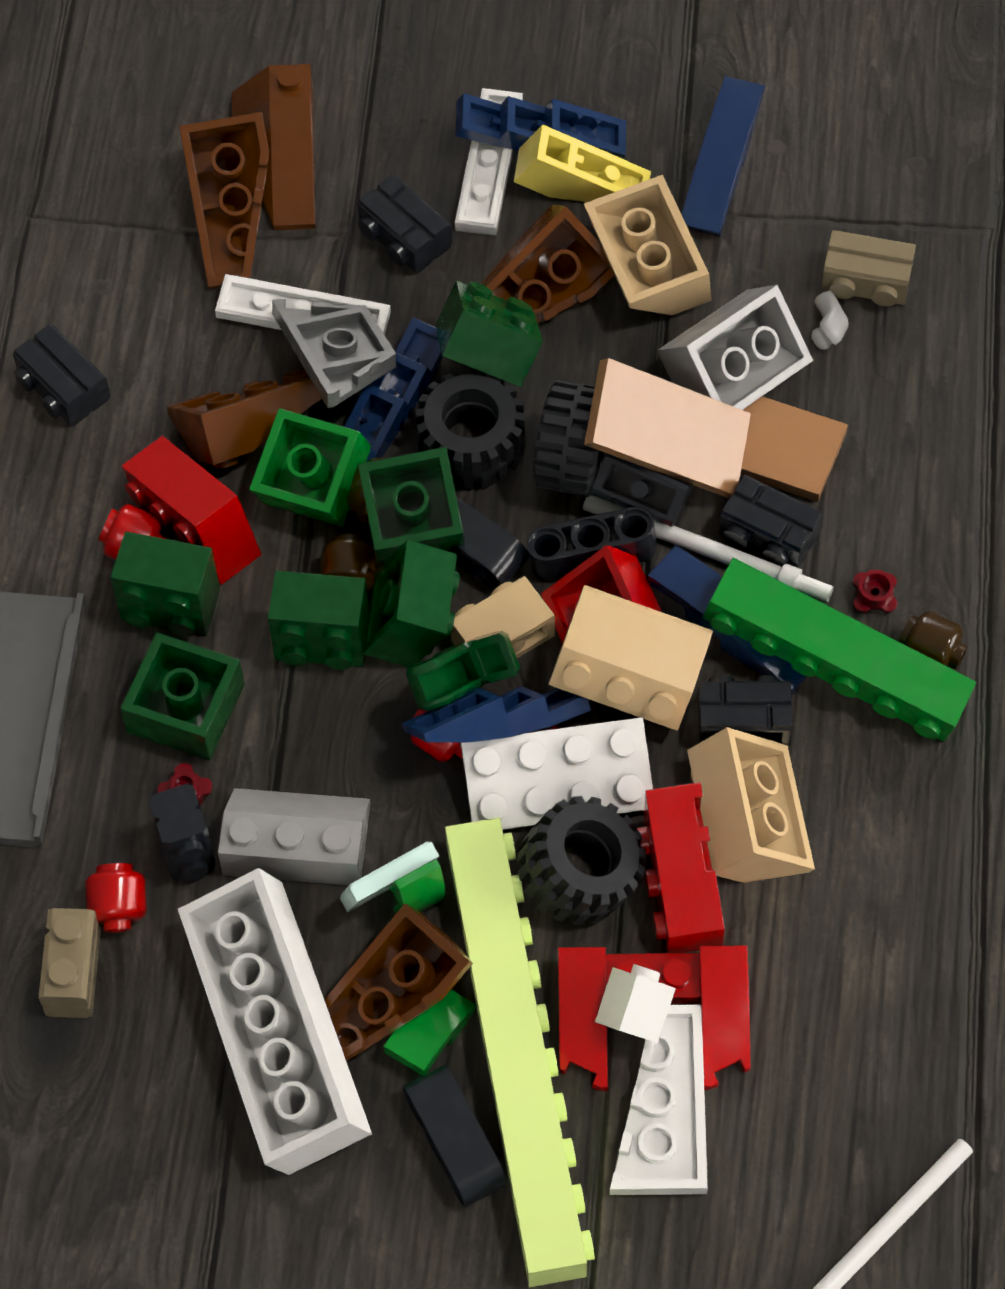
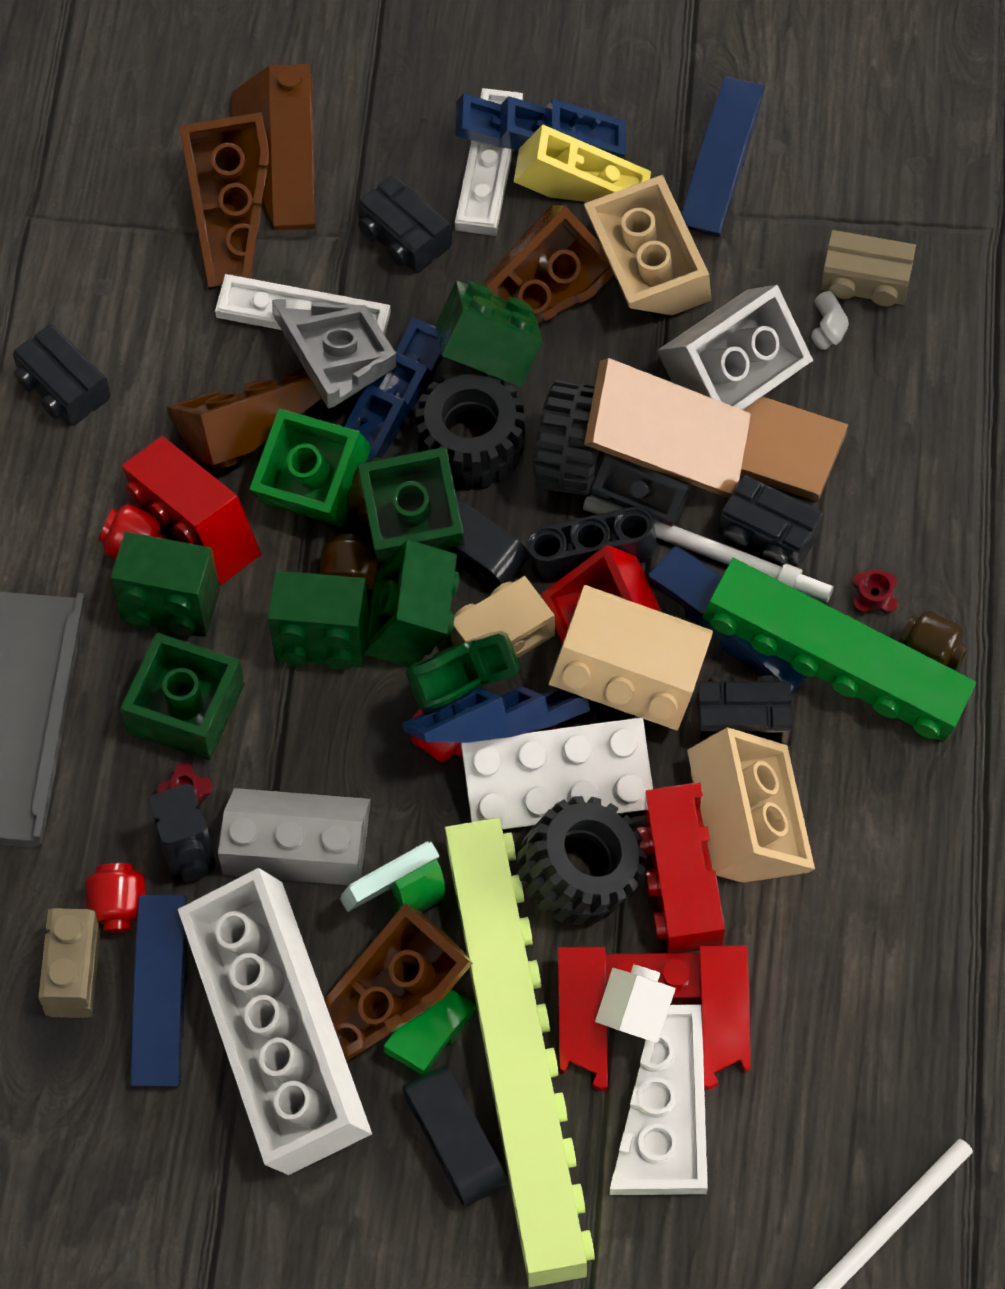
(158, 991): none -> dark blue slope

